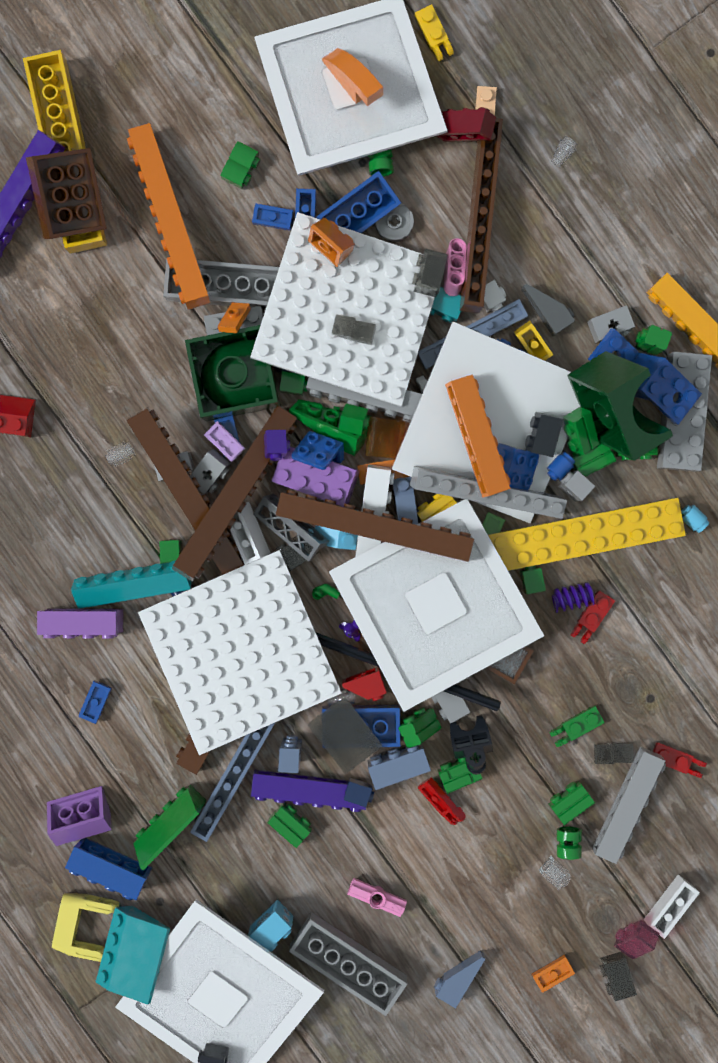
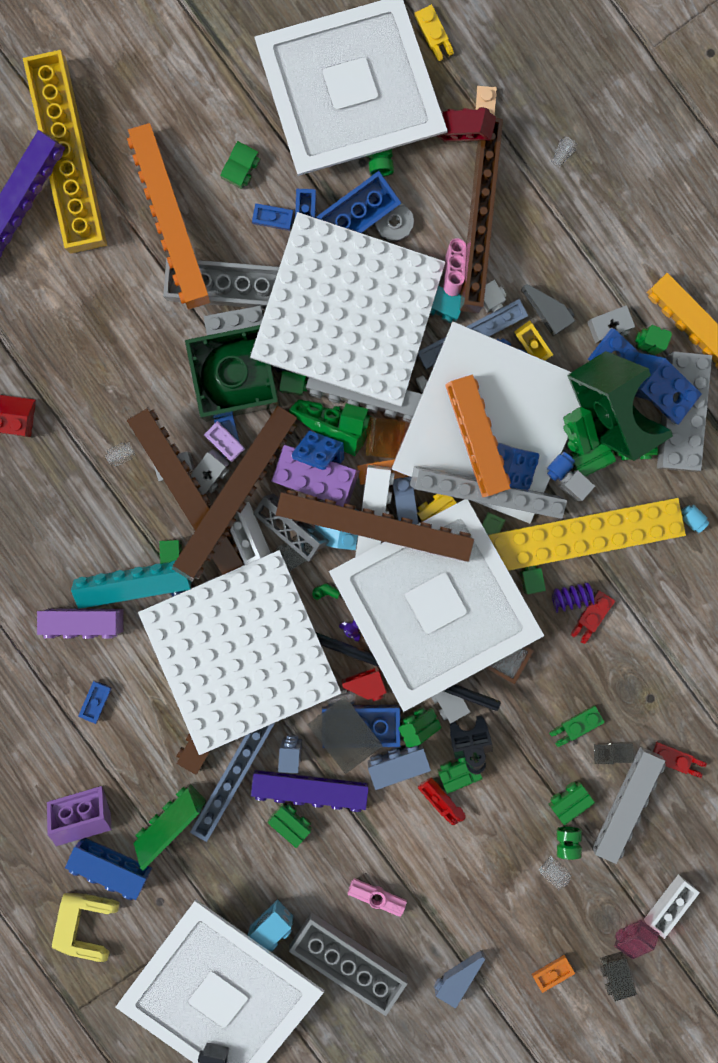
(66, 193): reddish brown slope -> none
(132, 954): teal slope -> none
(234, 317): orange plate -> none
(276, 444): dark purple brick -> none
(330, 241): orange slope -> none
(353, 76): orange slope -> none
(353, 330): clear smoke slope -> none
(358, 792): dark blue brick -> none
(430, 272): clear smoke brick -> none
(544, 434): black brick -> none

